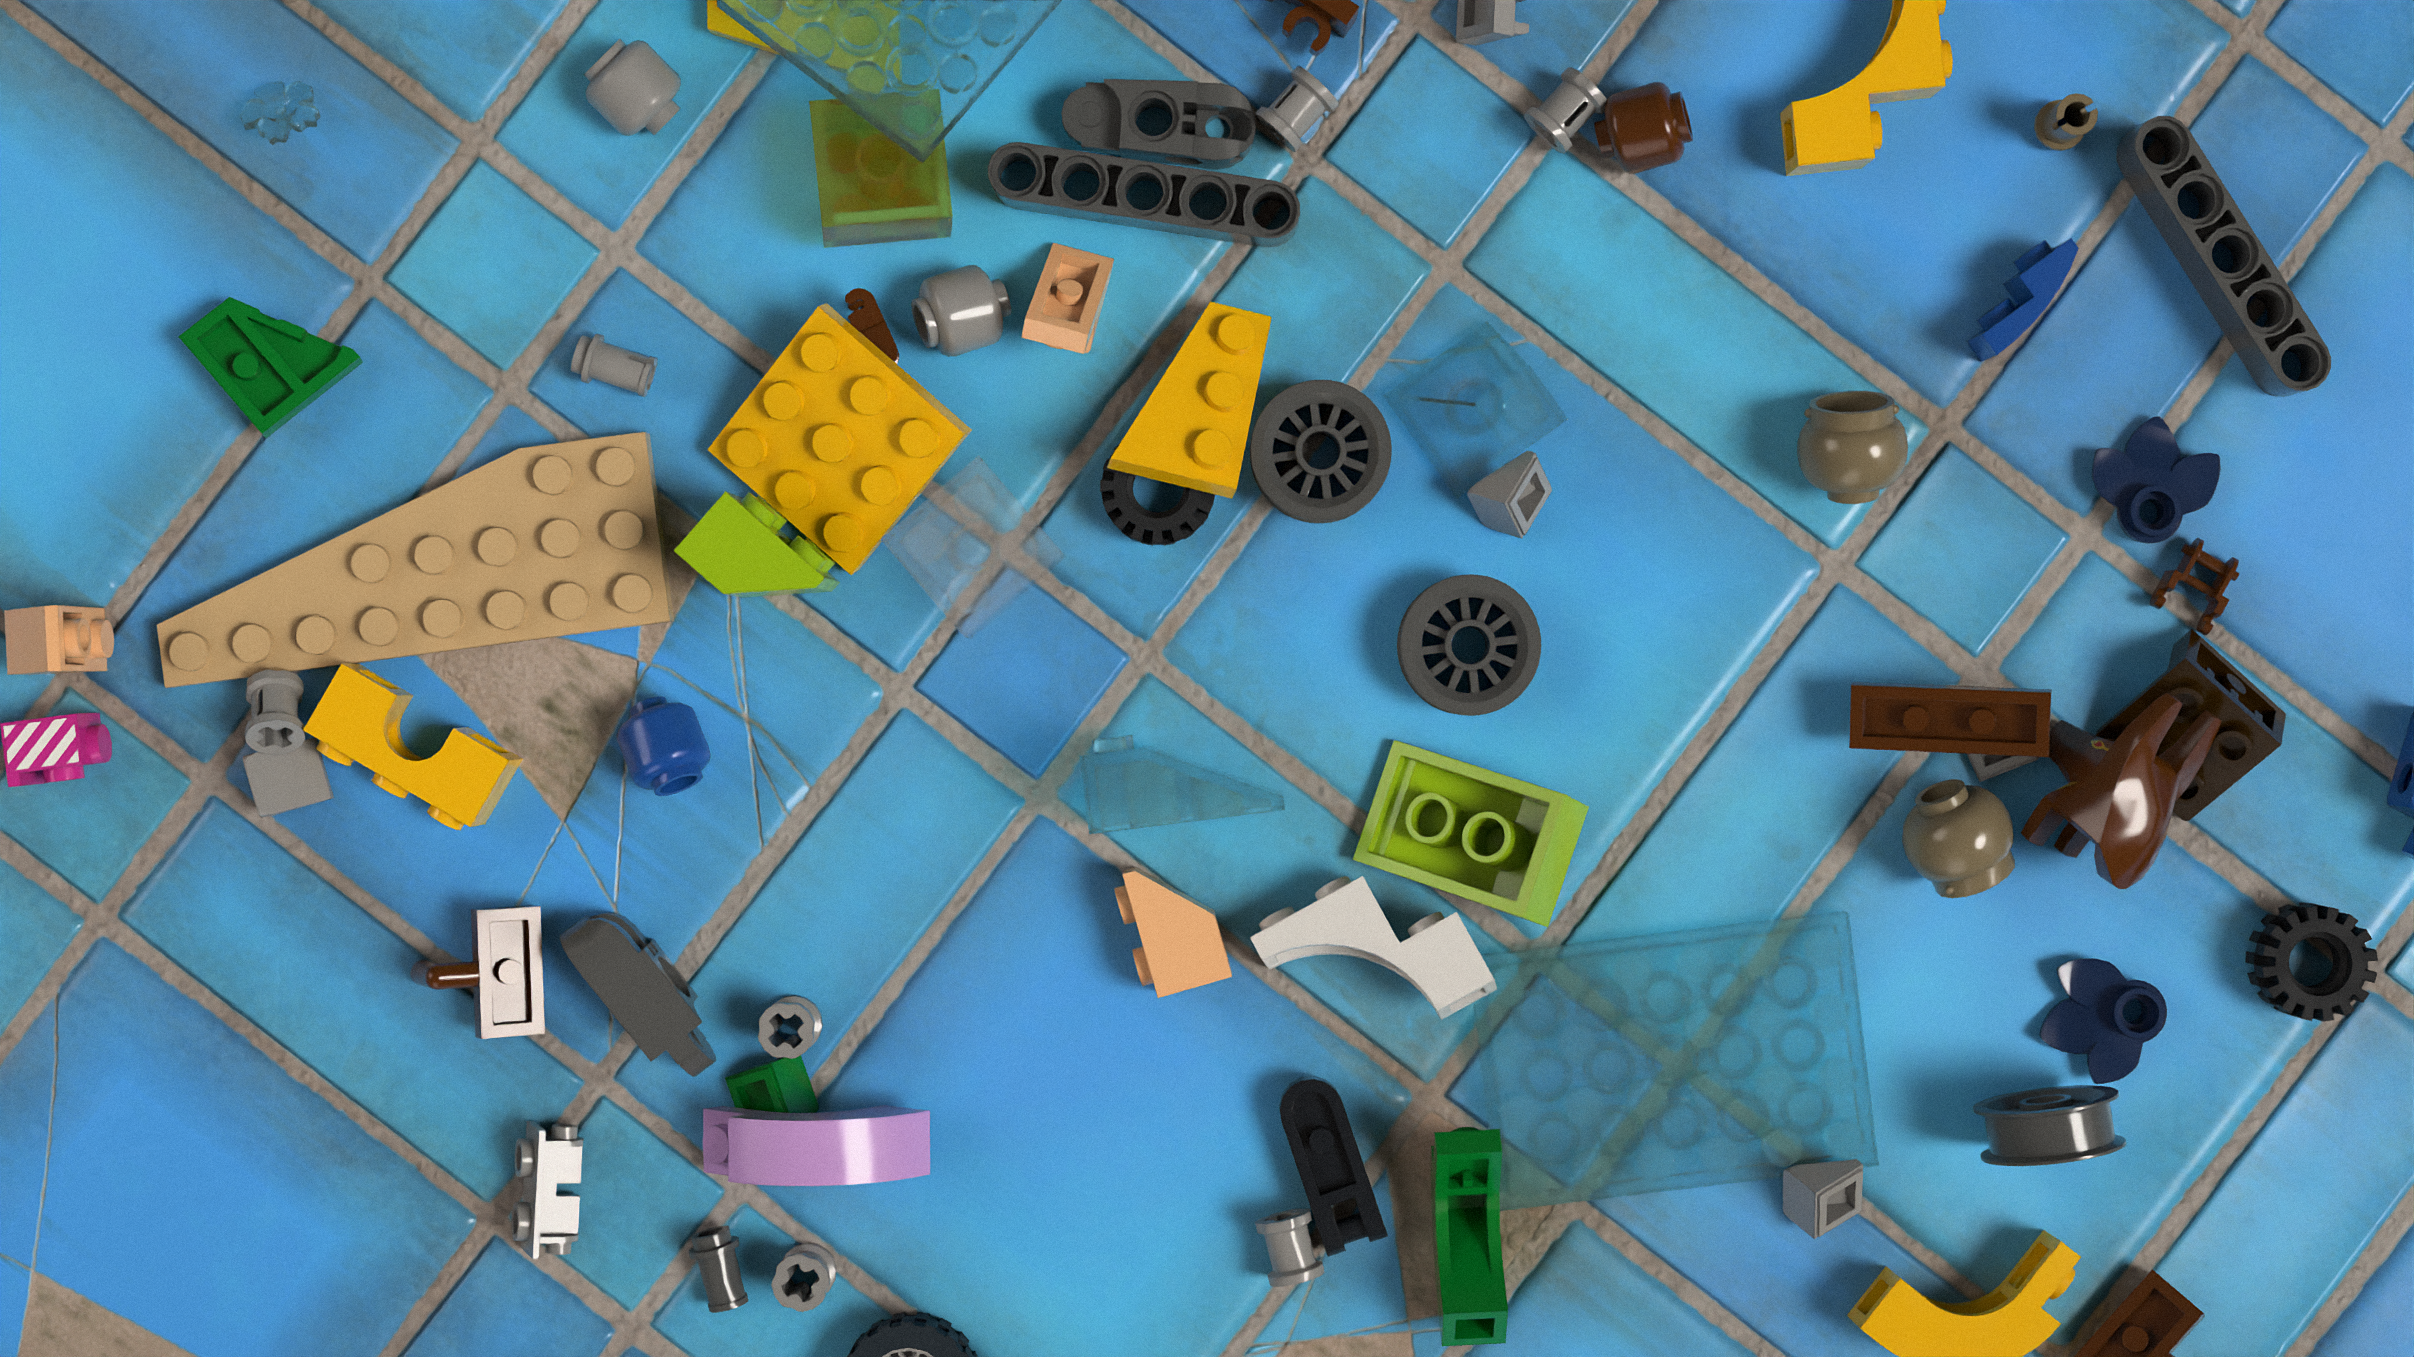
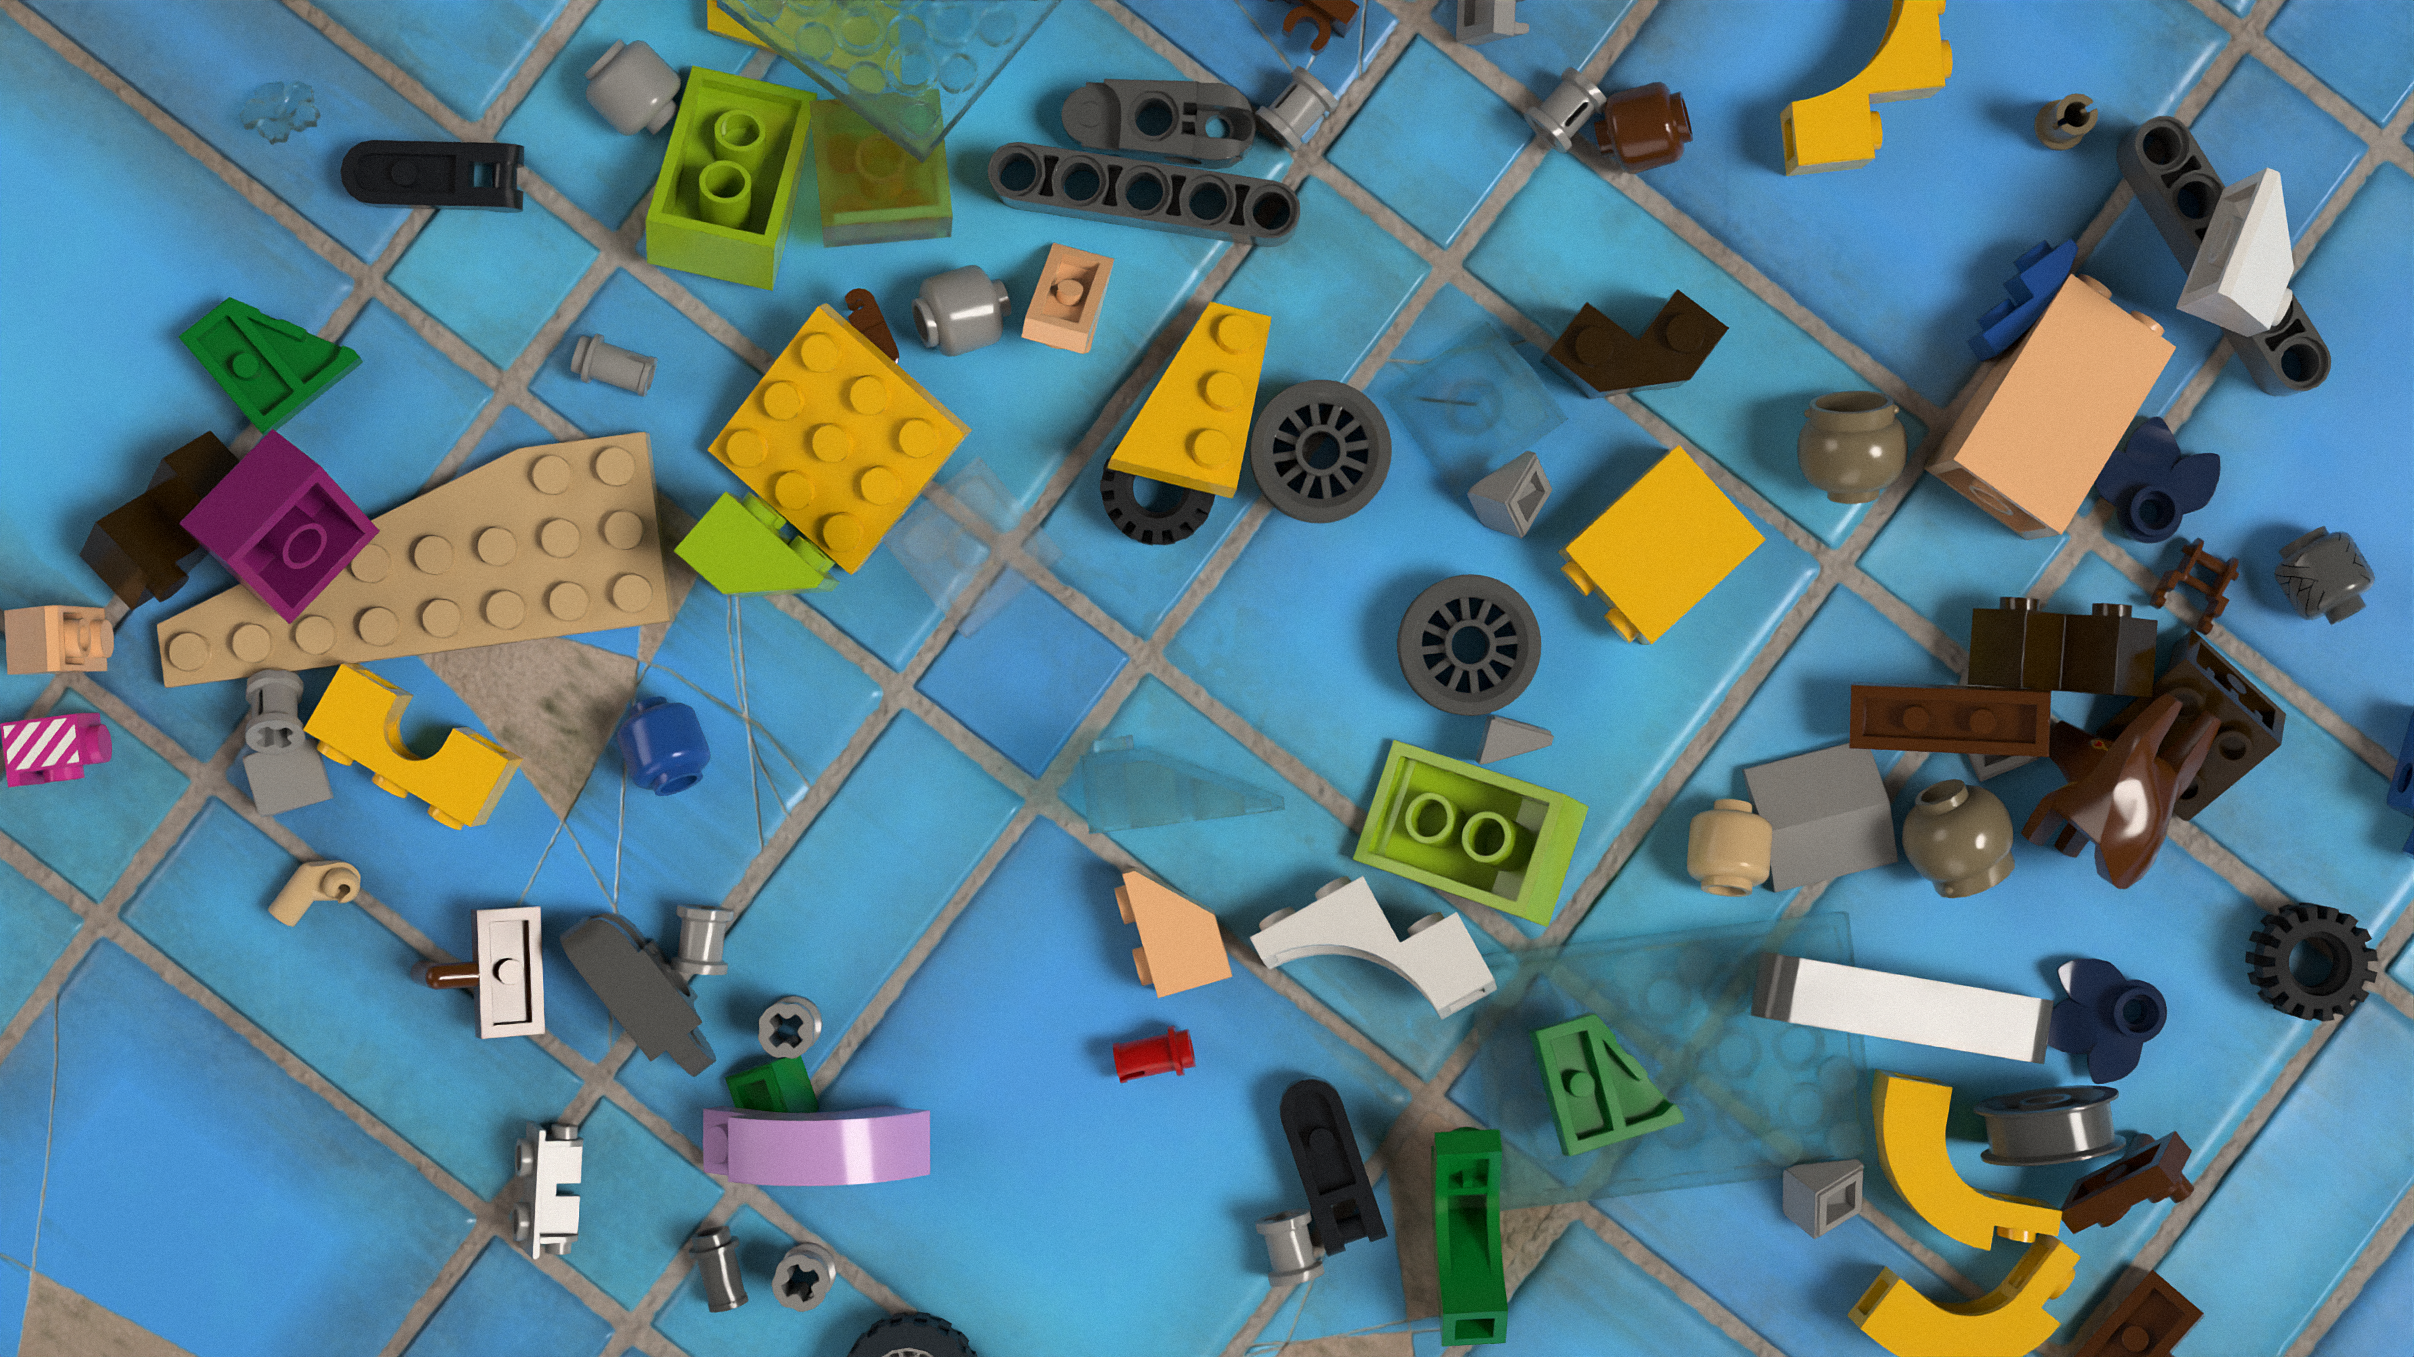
(141, 544): none -> dark brown brick
(280, 526): none -> magenta brick
(315, 882): none -> tan arm
(433, 175): none -> black plate
(701, 939): none -> light grey bush
(729, 178): none -> lime slope
(1154, 1055): none -> red pin
(1509, 738): none -> light grey slope
(1595, 1086): none -> green wing
(1609, 361): none -> dark brown brick
(1659, 547): none -> yellow brick
(1729, 849): none -> tan head
(1824, 815): none -> light grey slope
(1901, 1007): none -> beam
(1913, 1155): none -> yellow arch
(2053, 410): none -> light nougat slope
(2063, 651): none -> dark brown brick
(2146, 1171): none -> reddish brown plate
(2243, 259): none -> white slope
(2324, 575): none -> dark grey head

